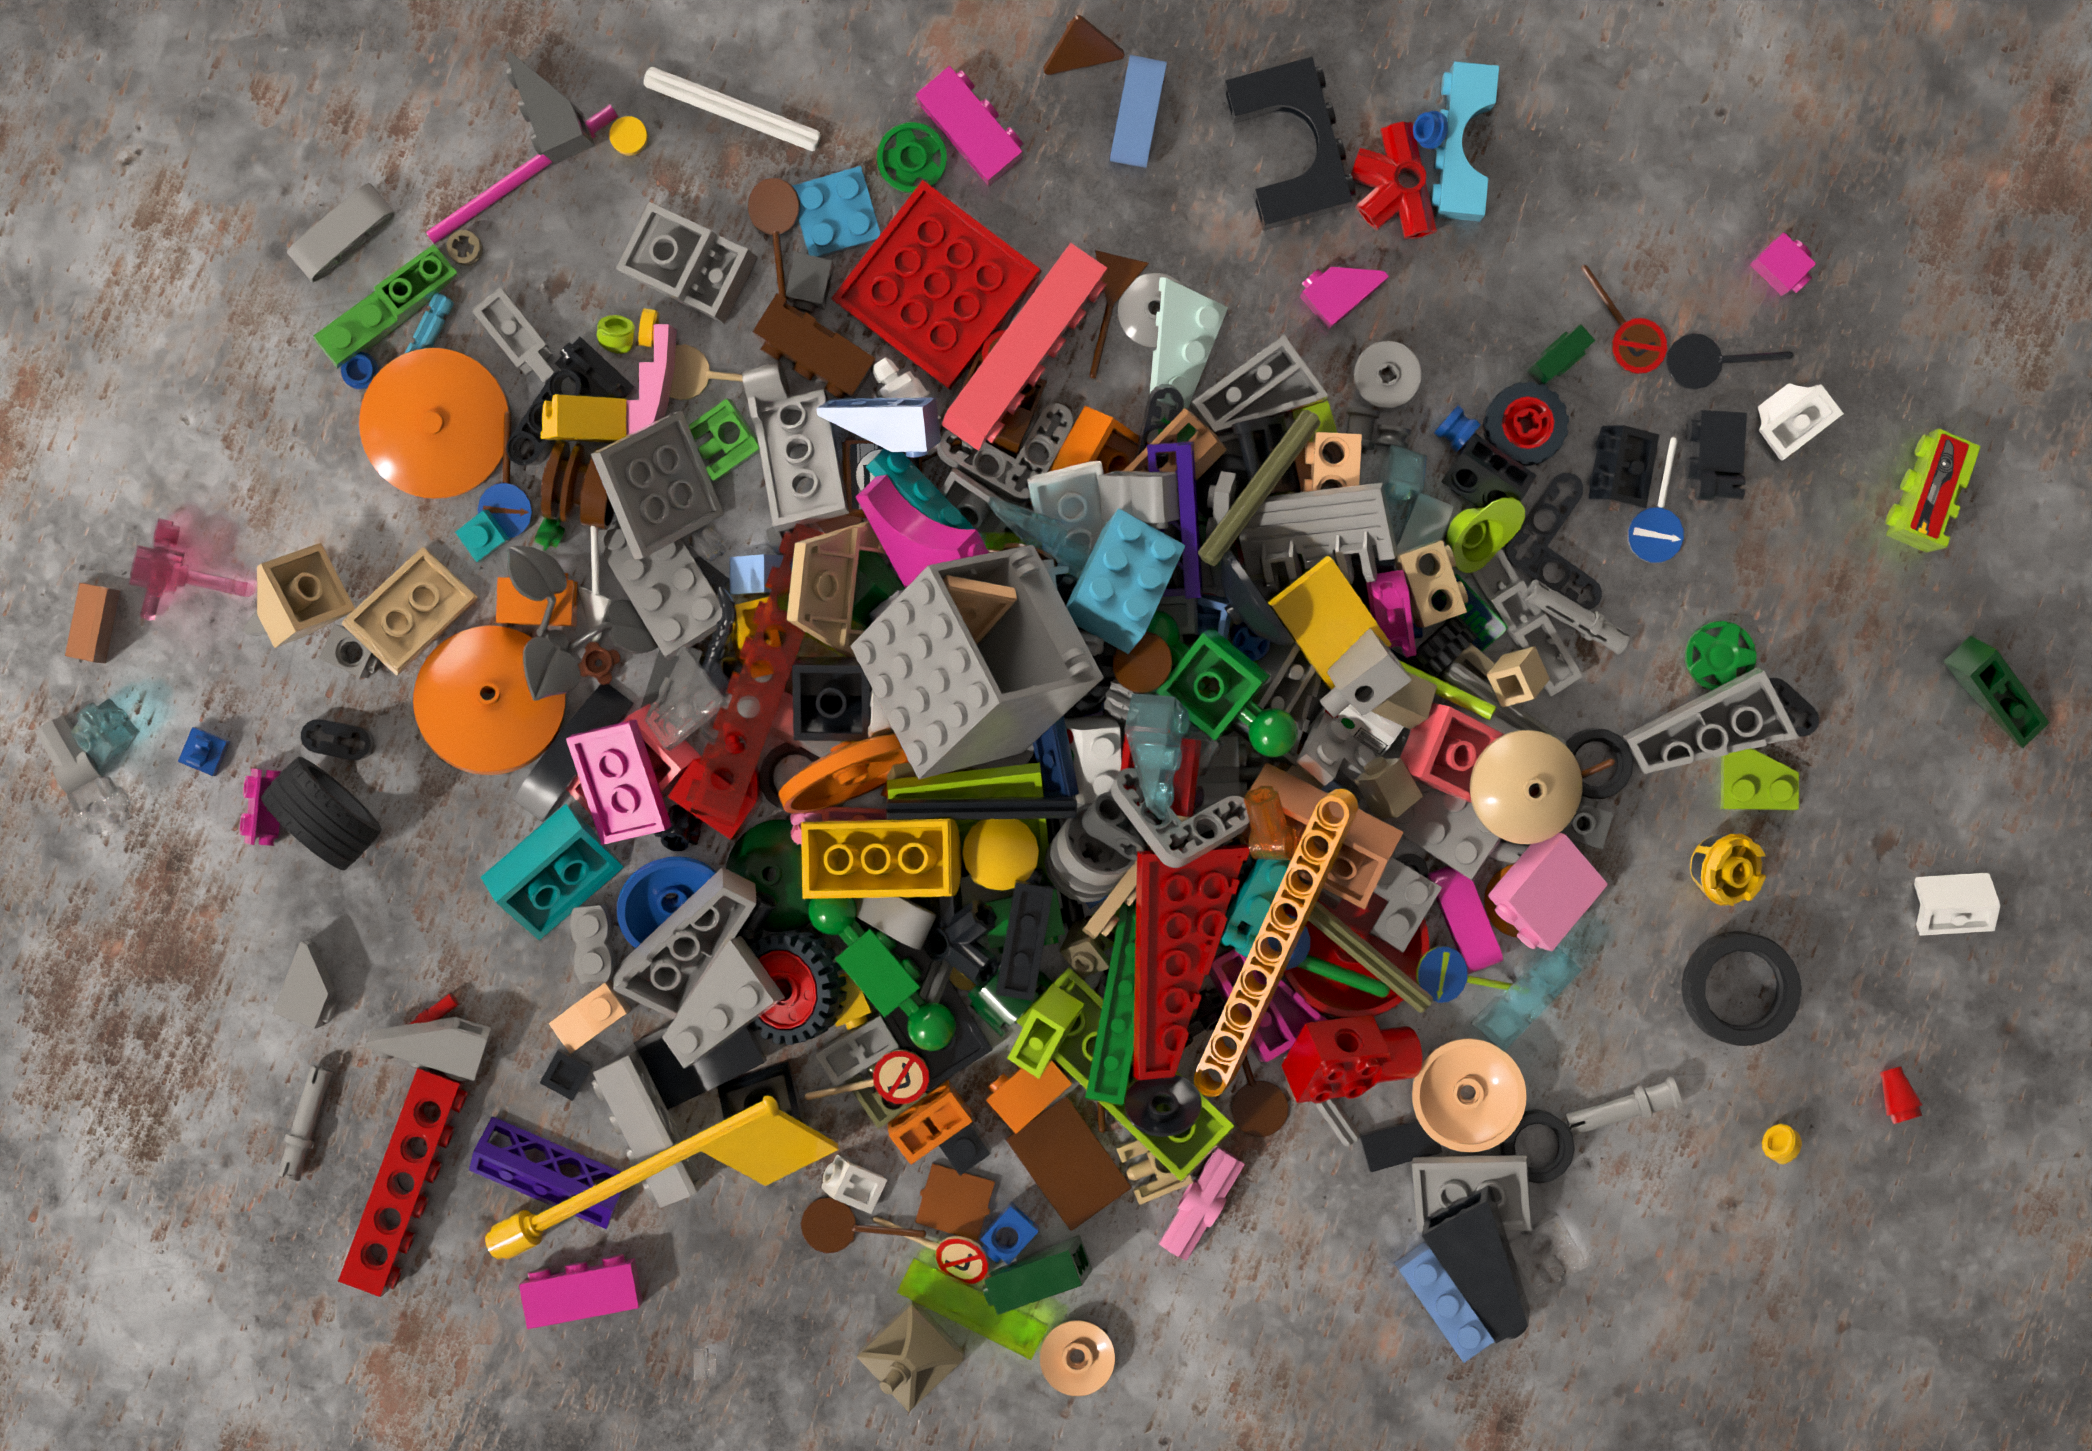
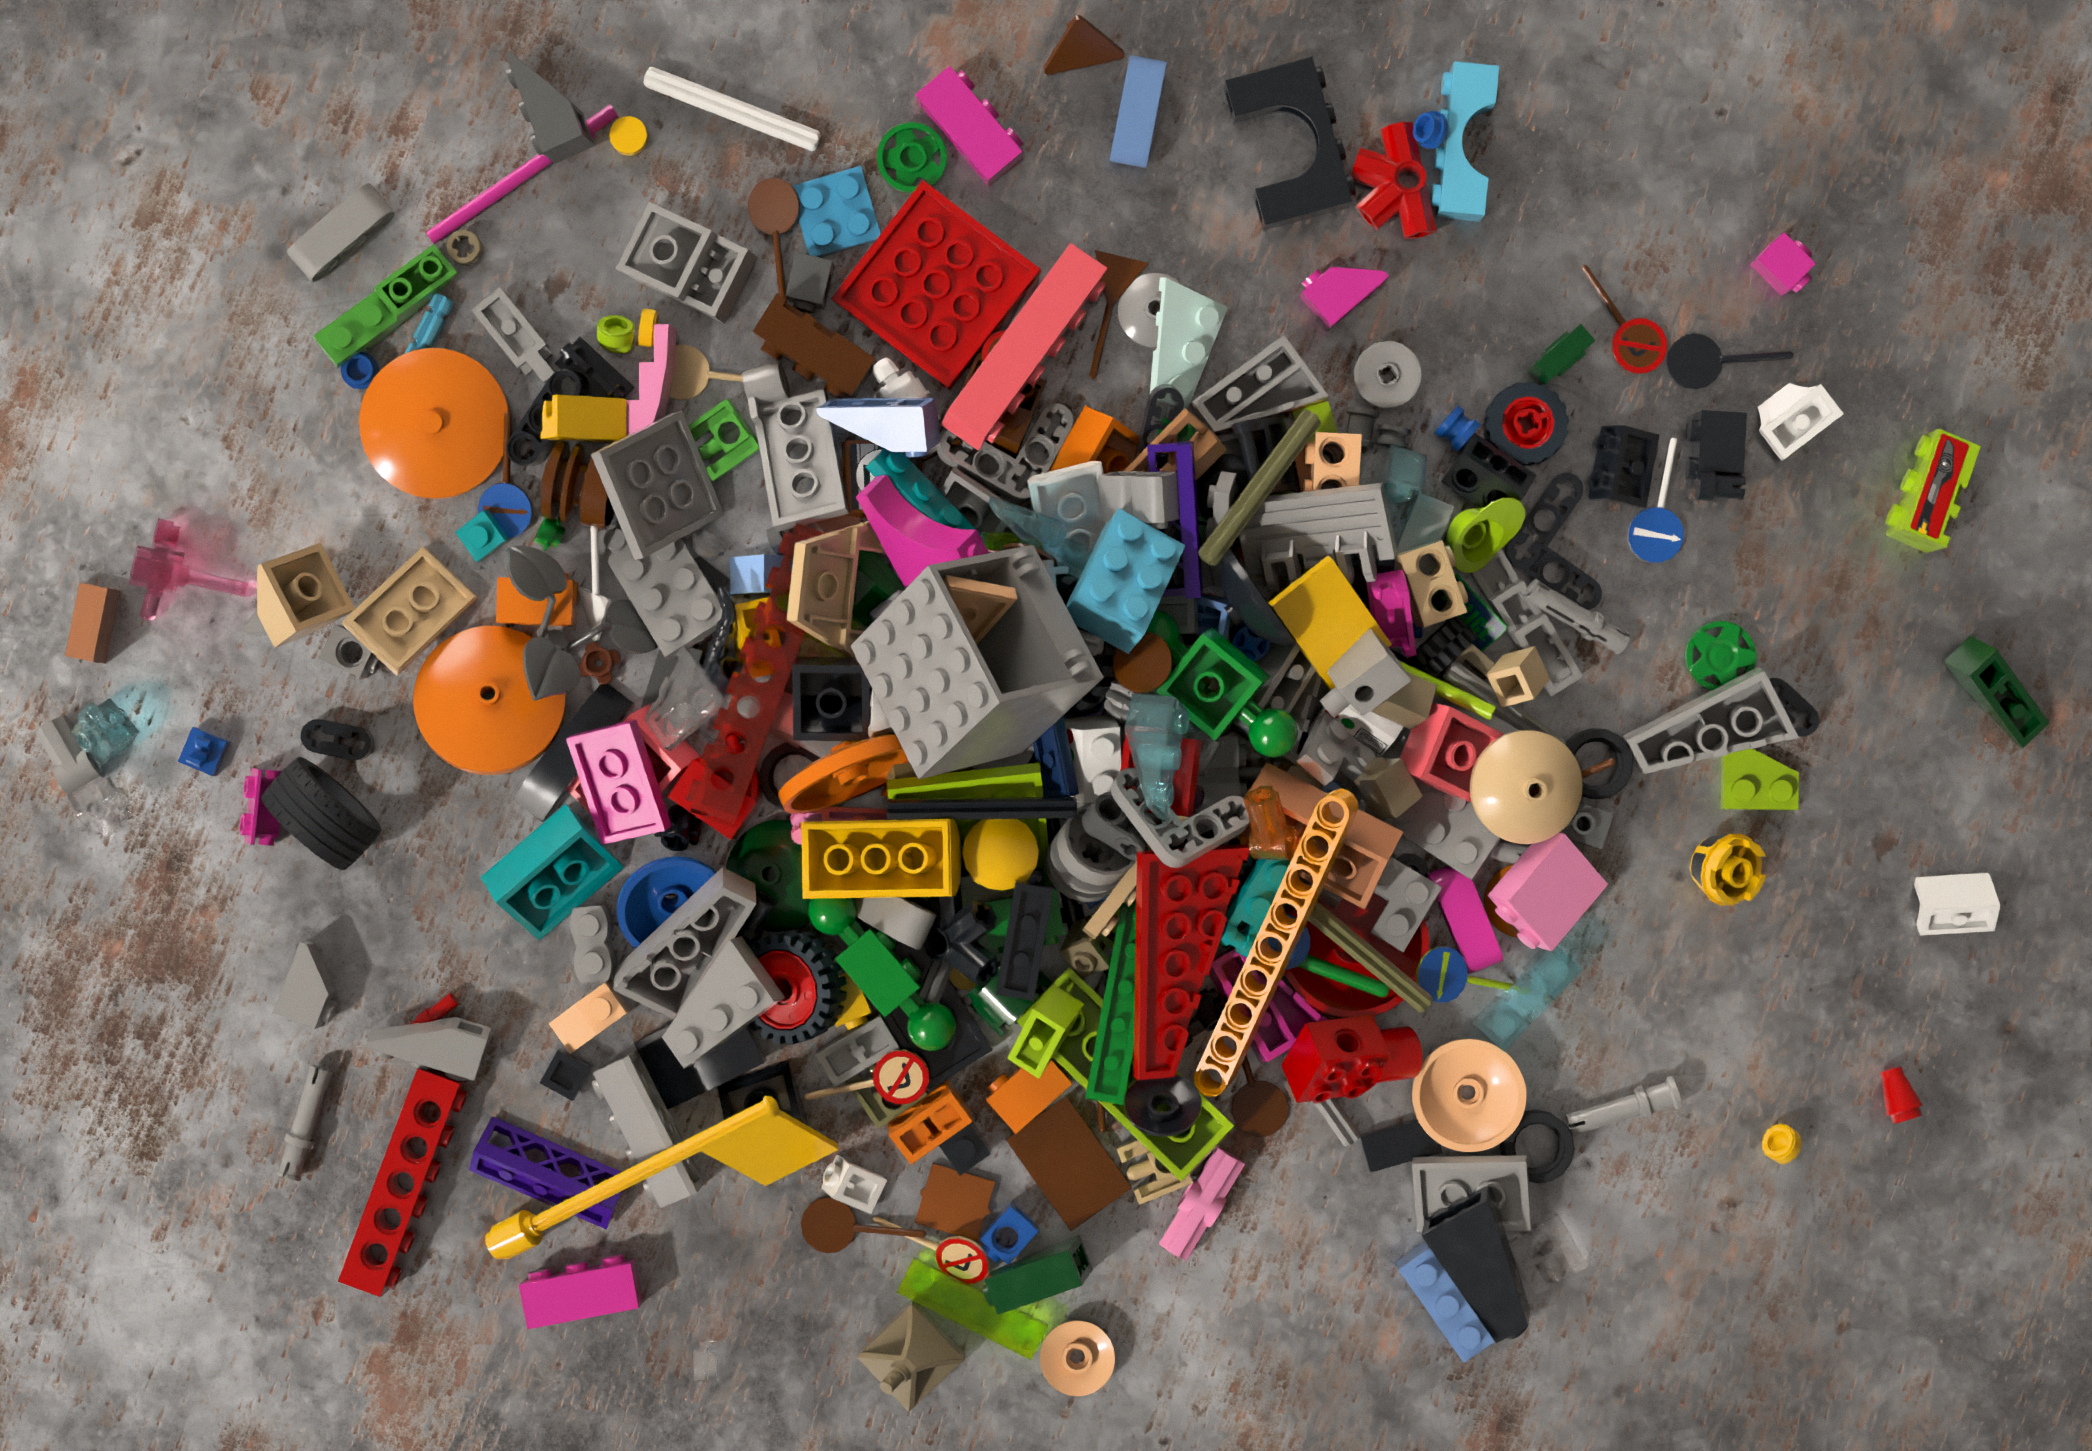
(1787, 988): black tyre -> none

